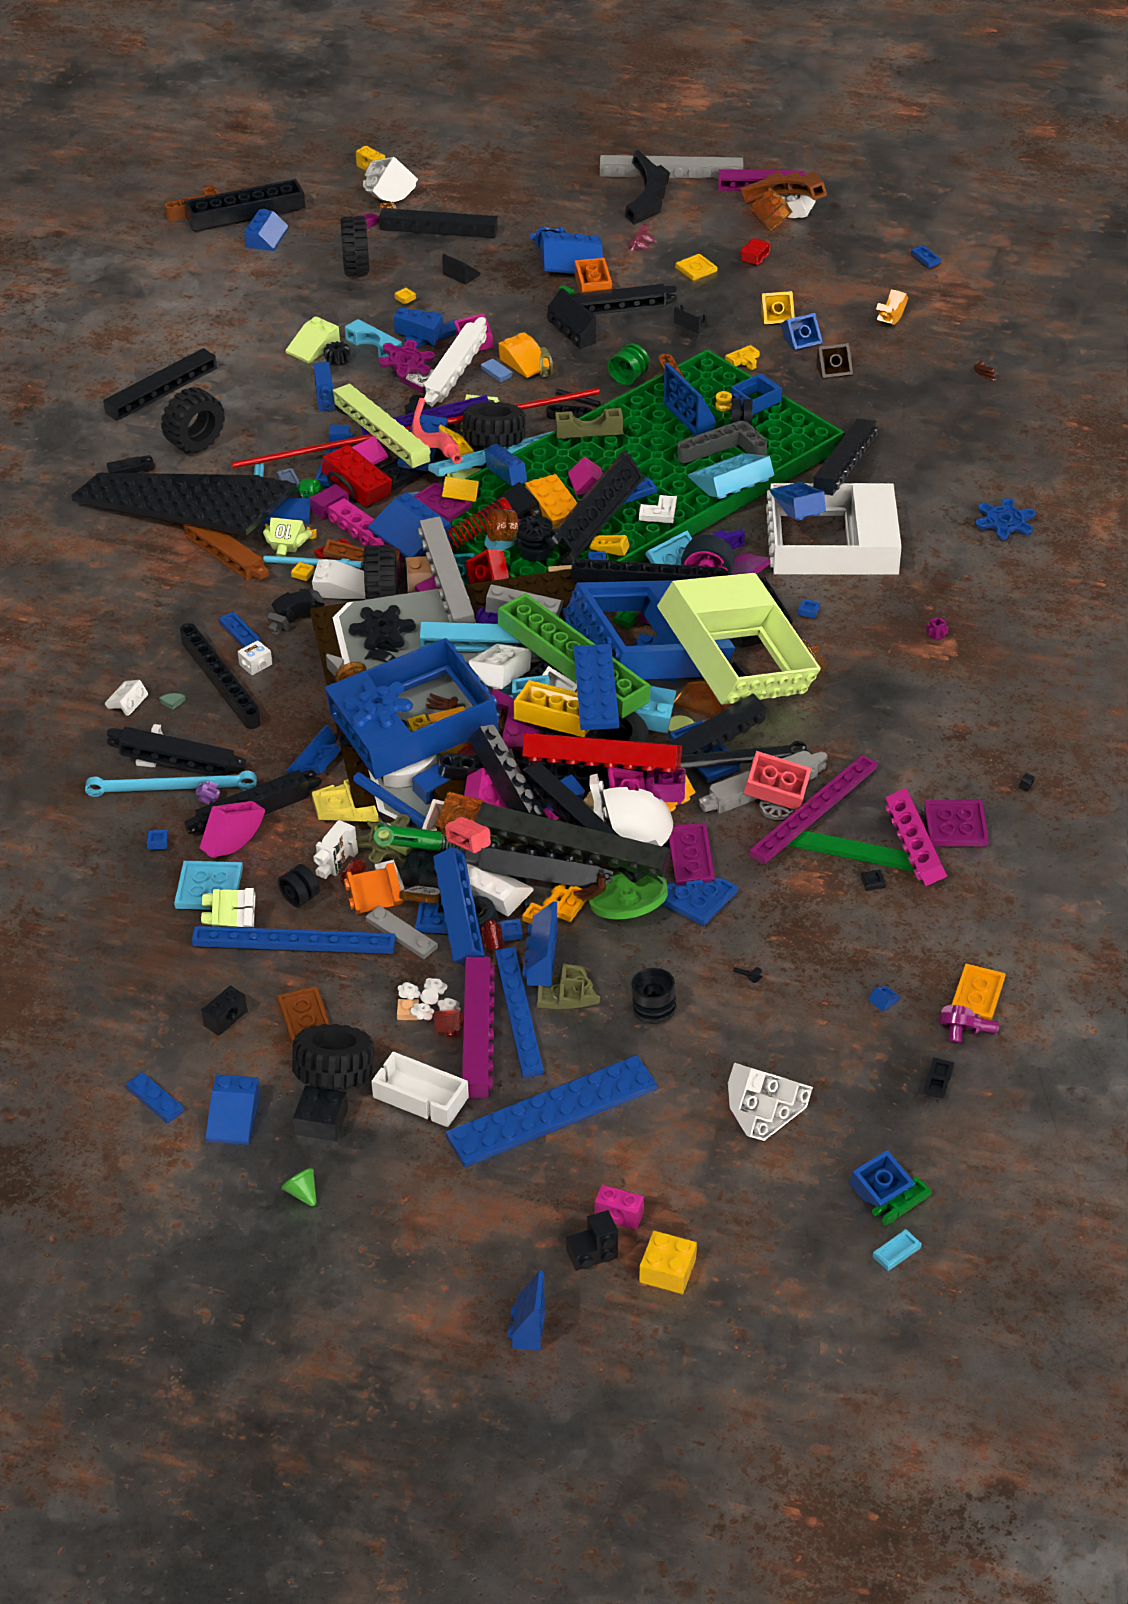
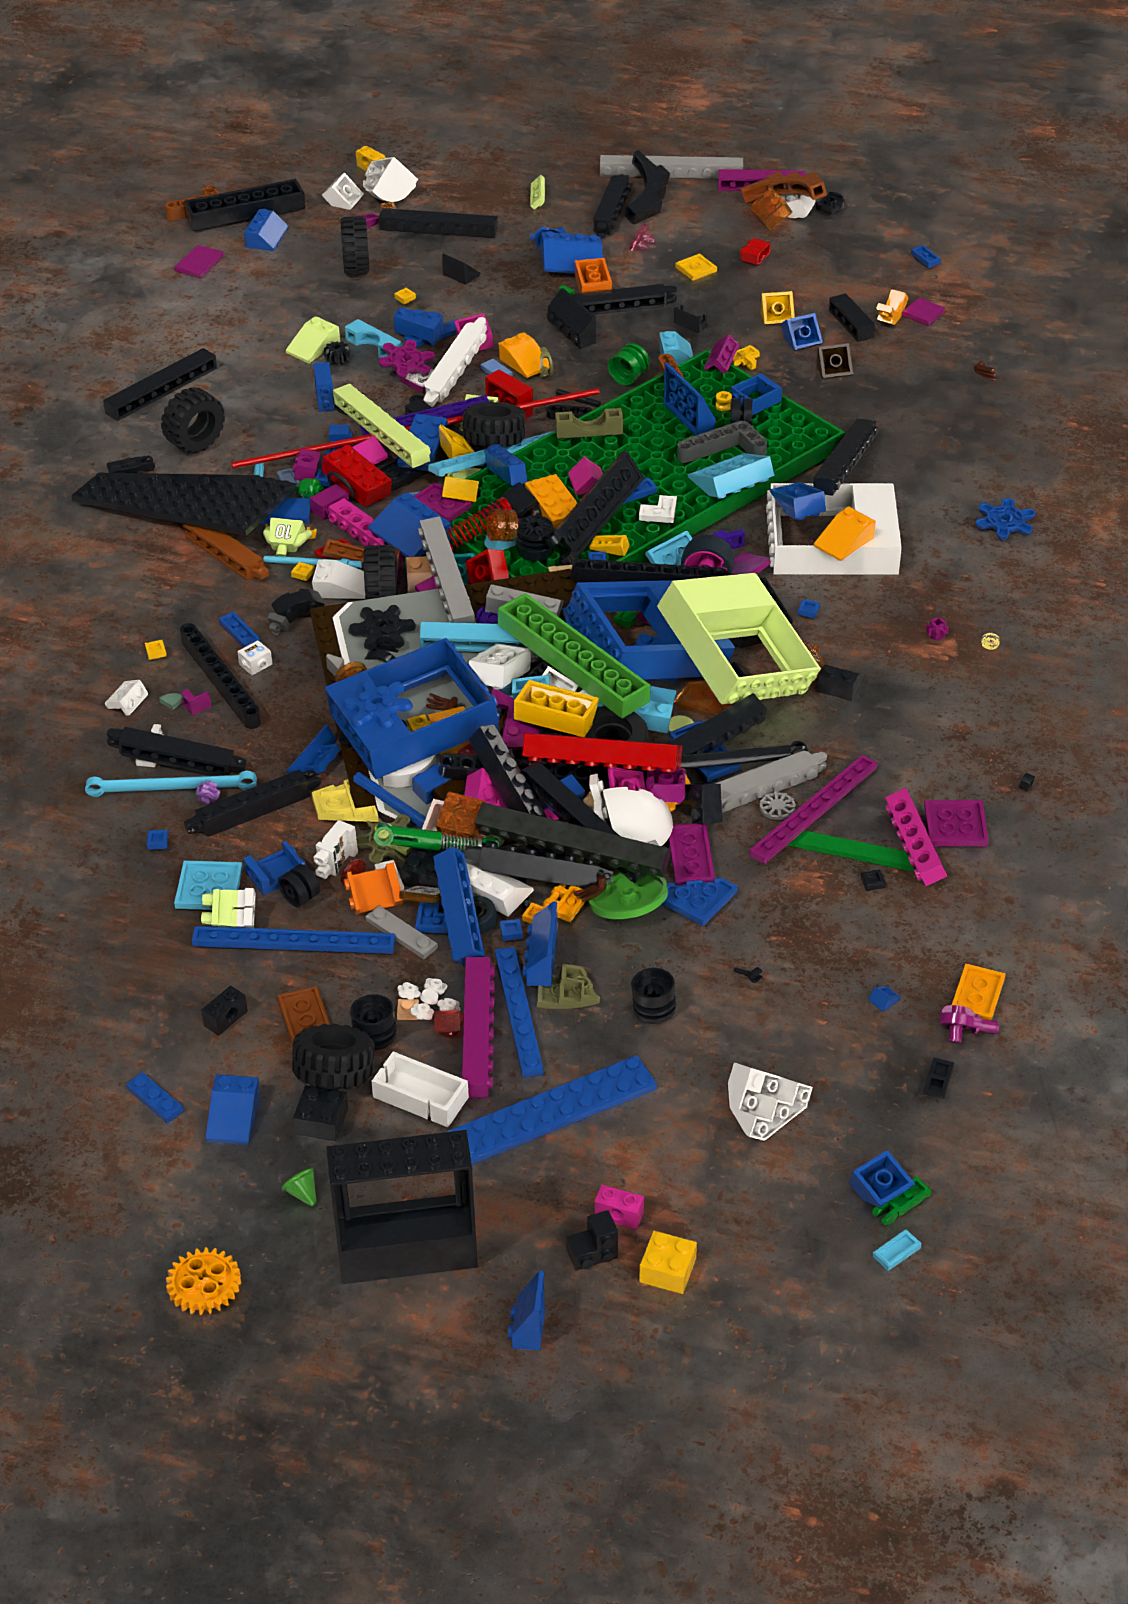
(155, 649): none -> yellow plate
(196, 703): none -> magenta panel
(199, 261): none -> magenta tile
(213, 1274): none -> light orange gear
(230, 827): dark pink brick -> none
(267, 870): none -> blue panel
(306, 464): none -> magenta brick
(343, 193): none -> white slope
(375, 1017): none -> black wheel
(407, 1234): none -> black panel
(437, 439): coral animal -> none
(468, 834): coral brick -> none
(492, 935): clear red brick -> none
(508, 390): none -> red brick
(537, 194): none -> yellowish green plate
(596, 687): blue plate -> none
(611, 205): none -> black hinge
(675, 345): none -> medium azure slope
(705, 802): none -> black brick
(722, 354): none -> magenta panel
(777, 780): coral brick -> none
(830, 203): none -> black plate
(839, 682): none -> black slope
(846, 533): none -> light orange slope
(852, 317): none -> black brick
(923, 311): none -> magenta tile
(990, 641): none -> clear tile

